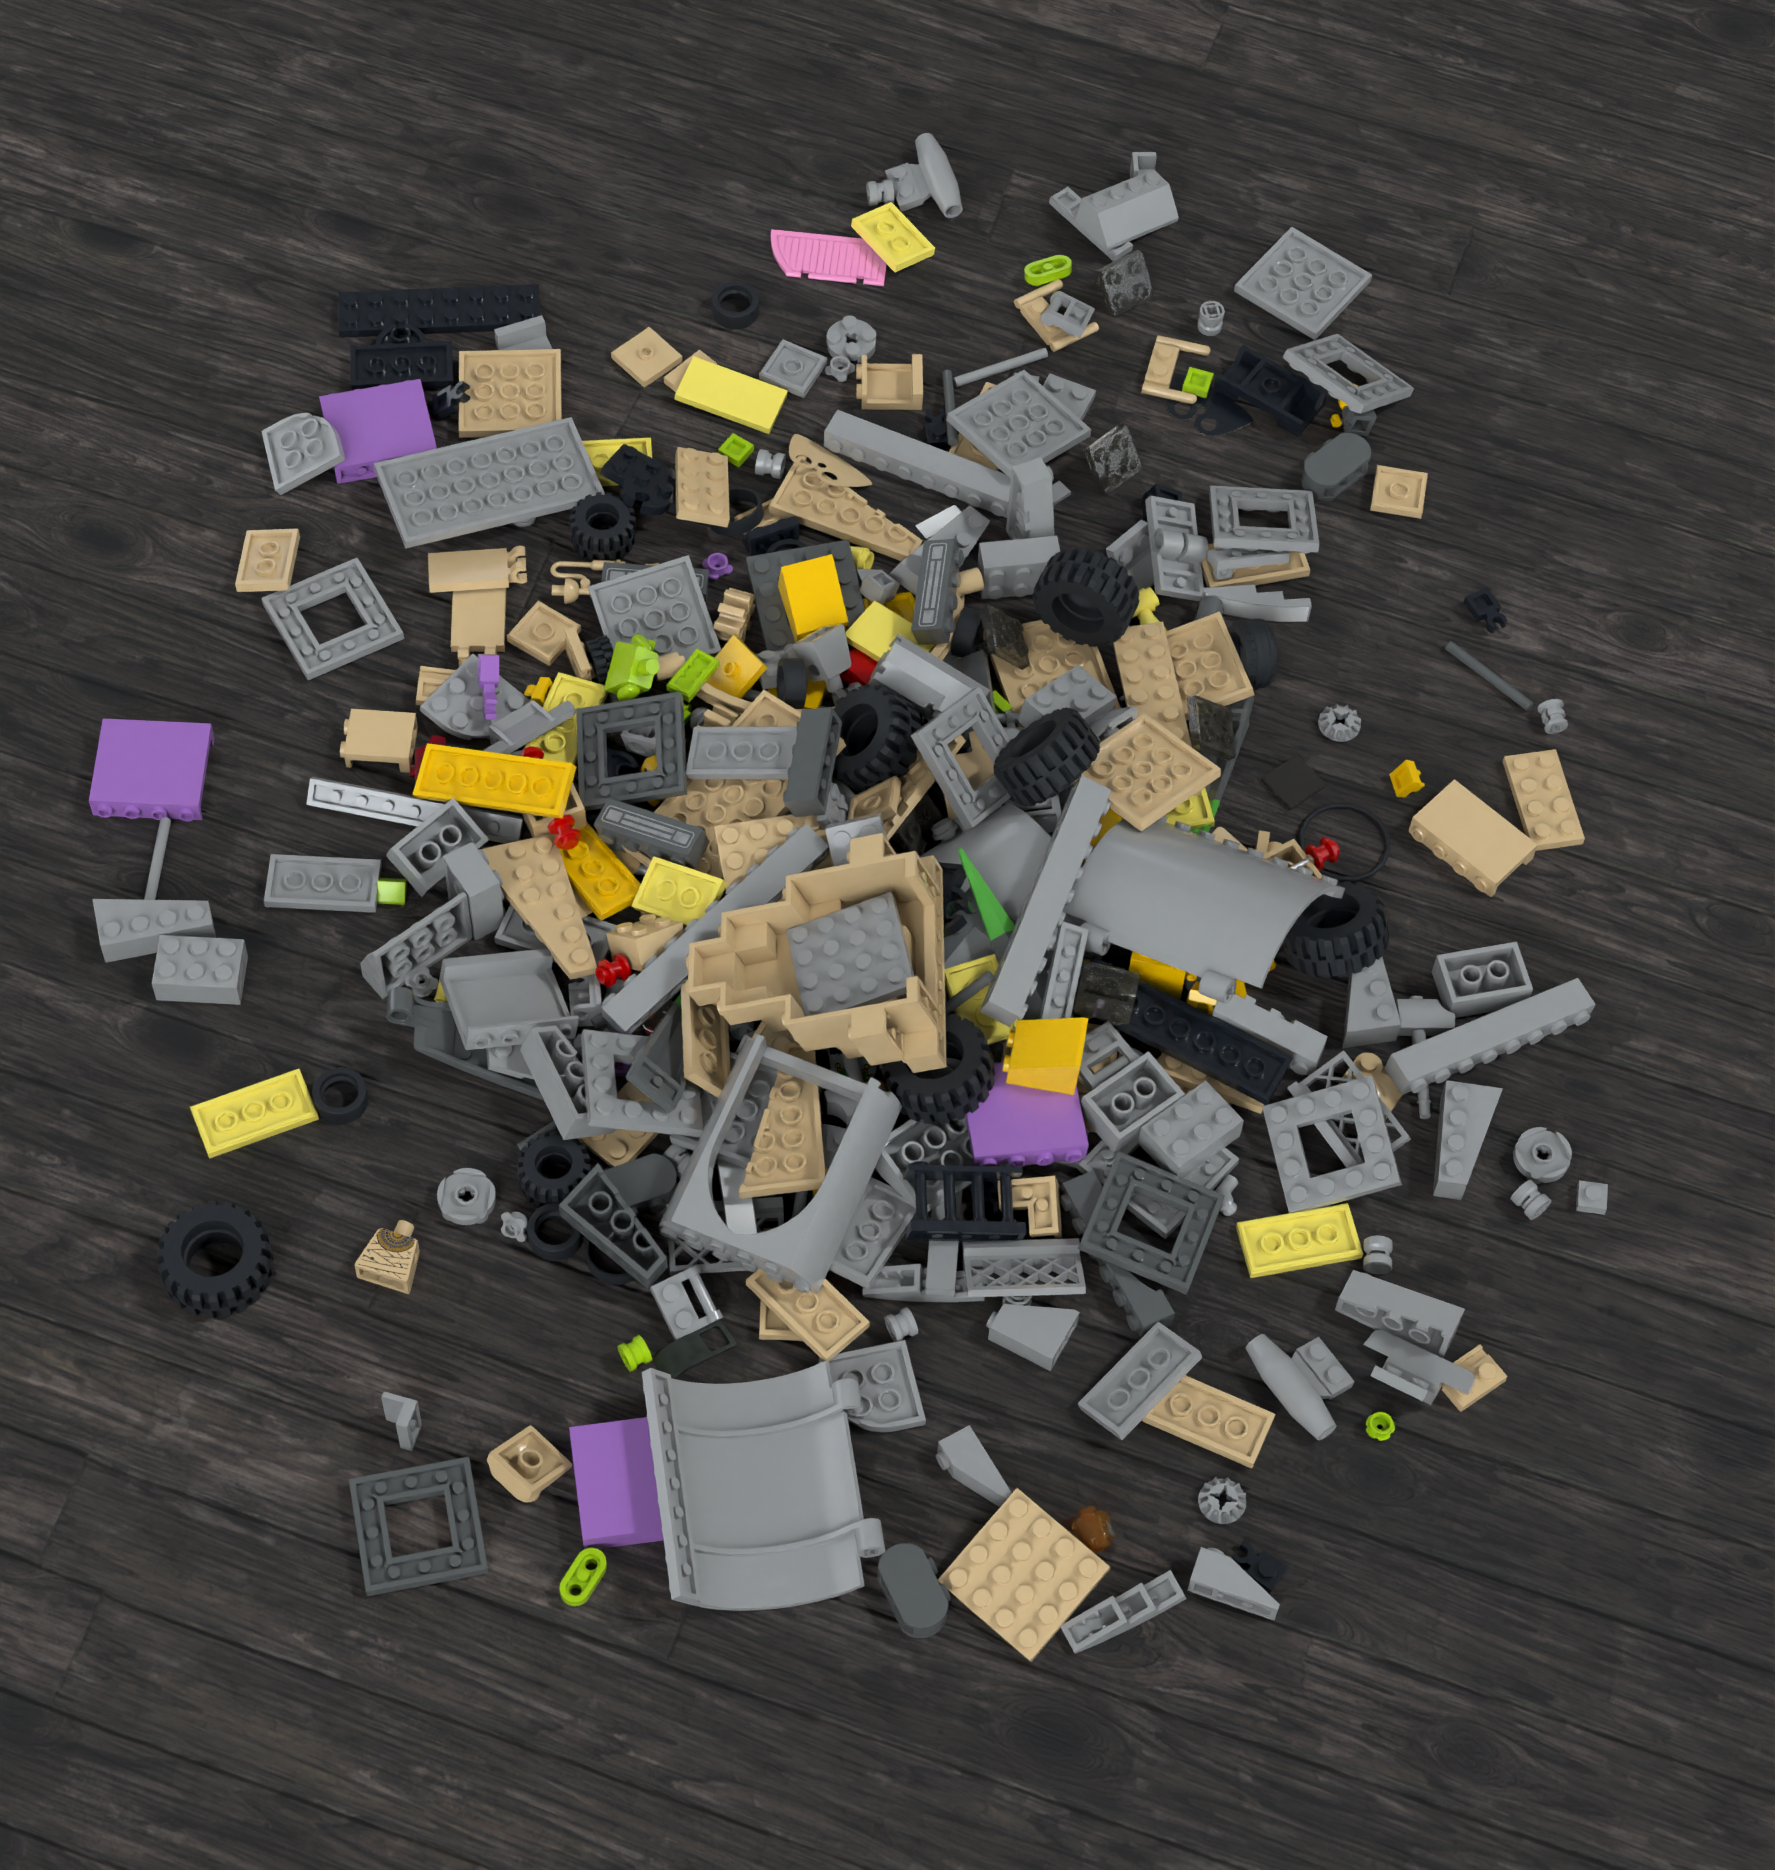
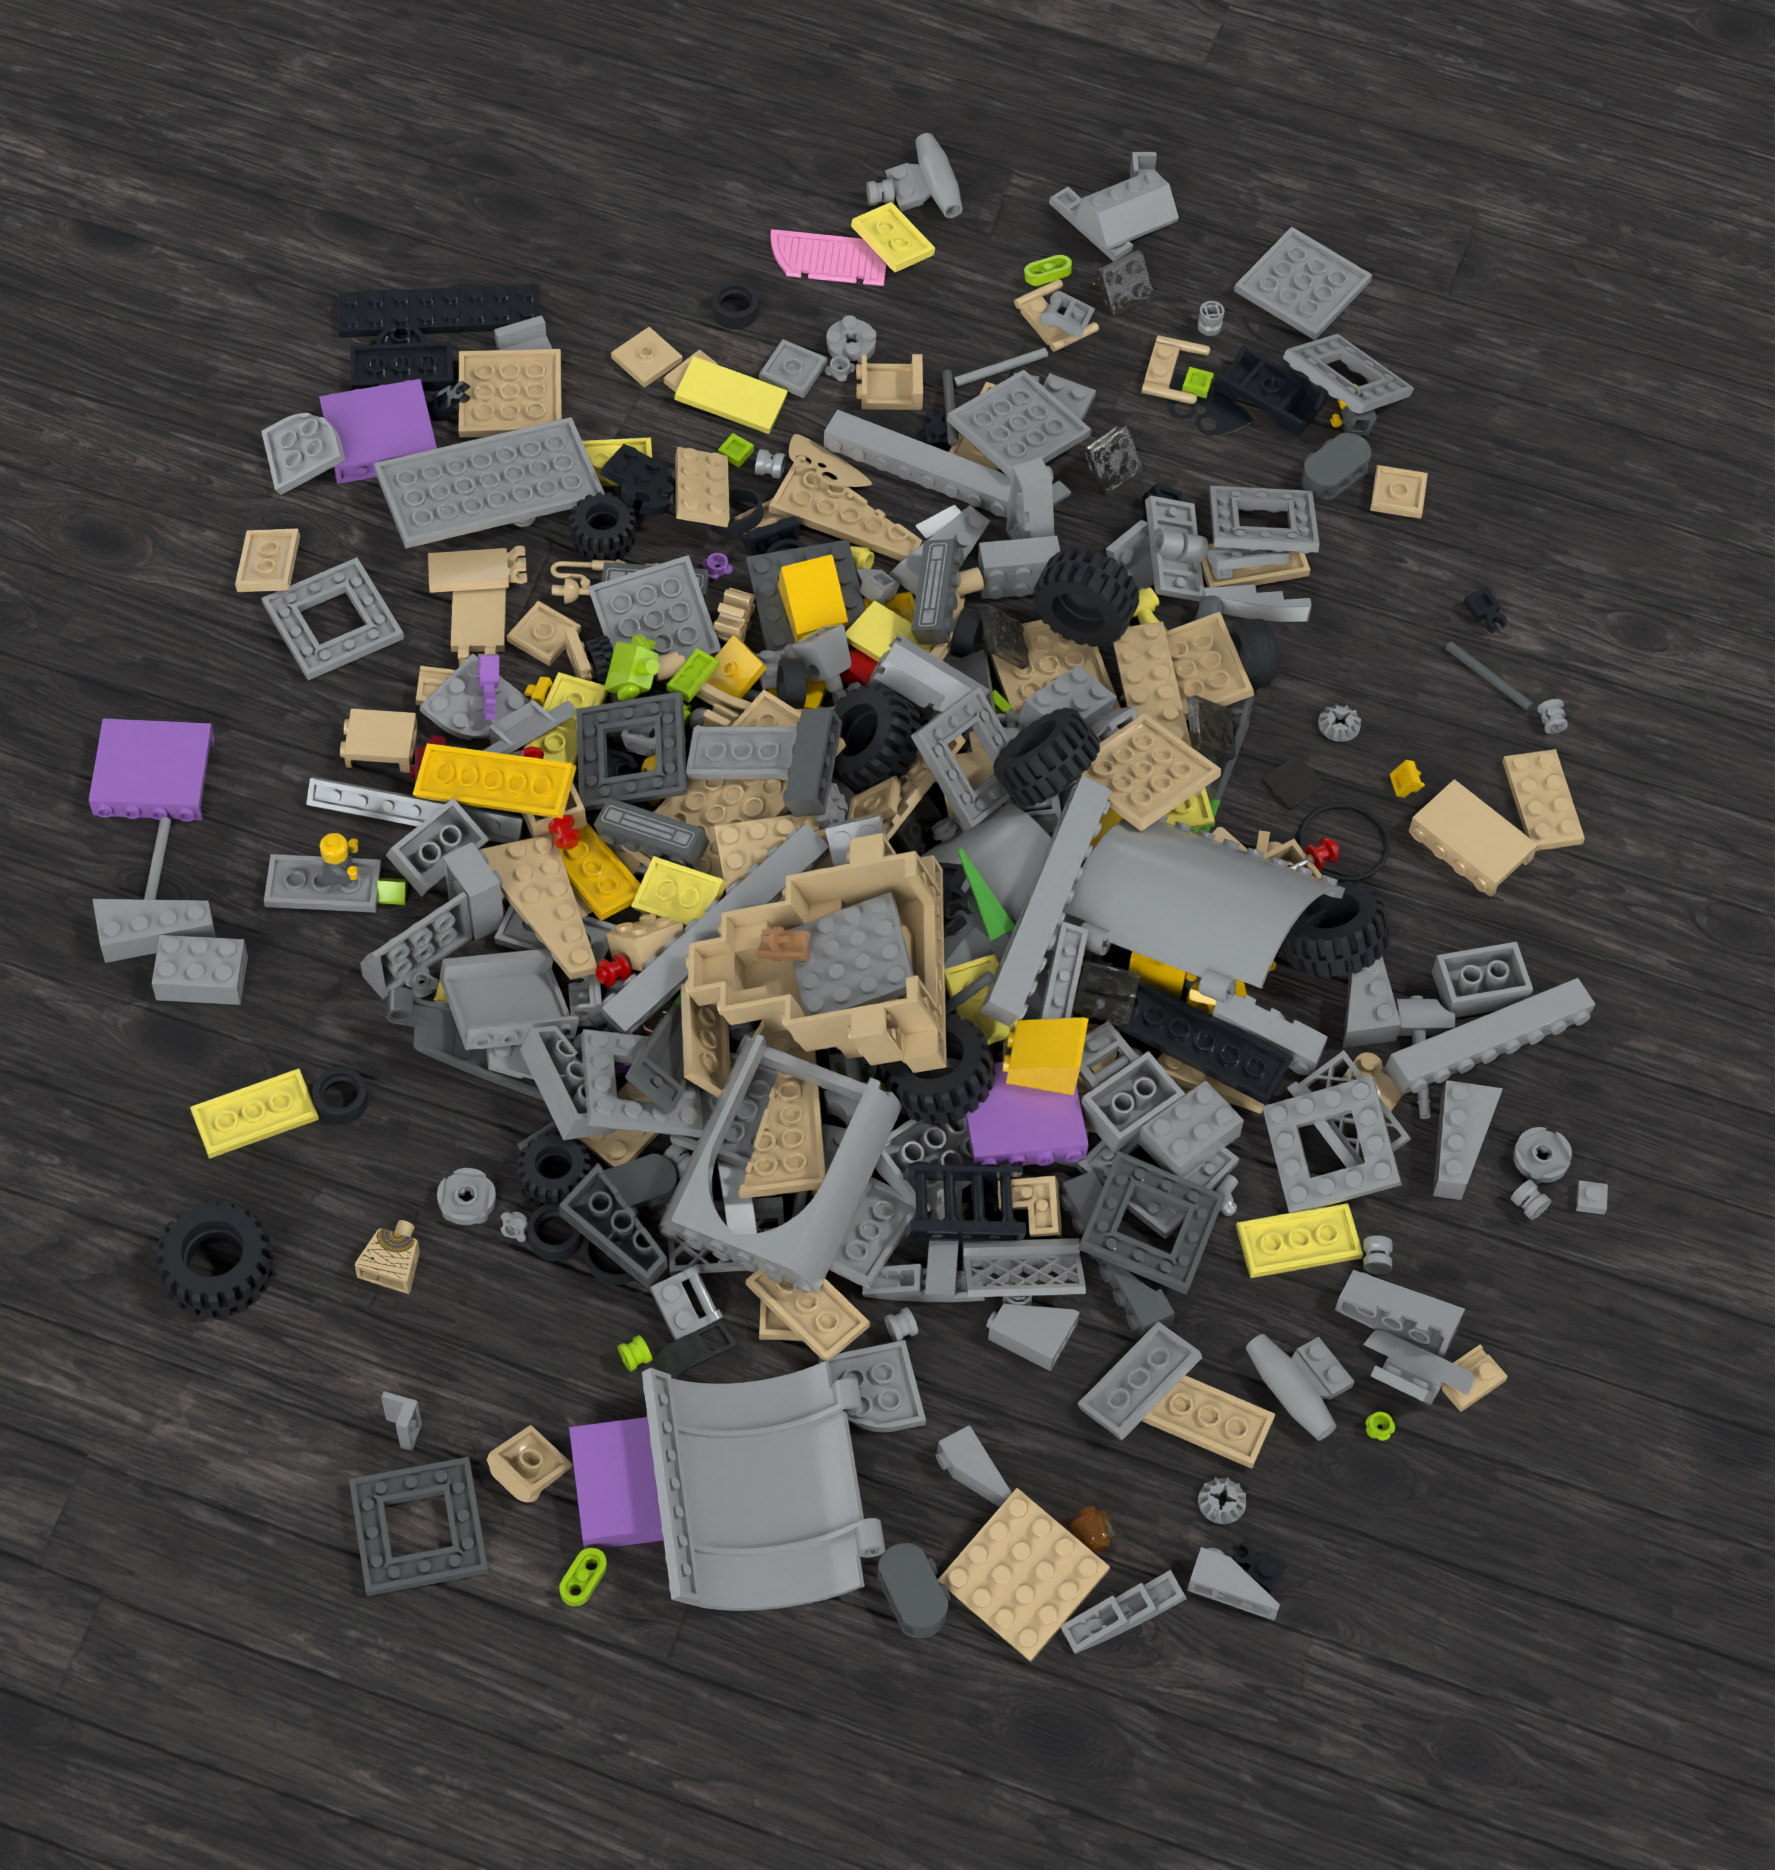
(337, 864): none -> yellow piece
(784, 945): none -> medium nougat hips

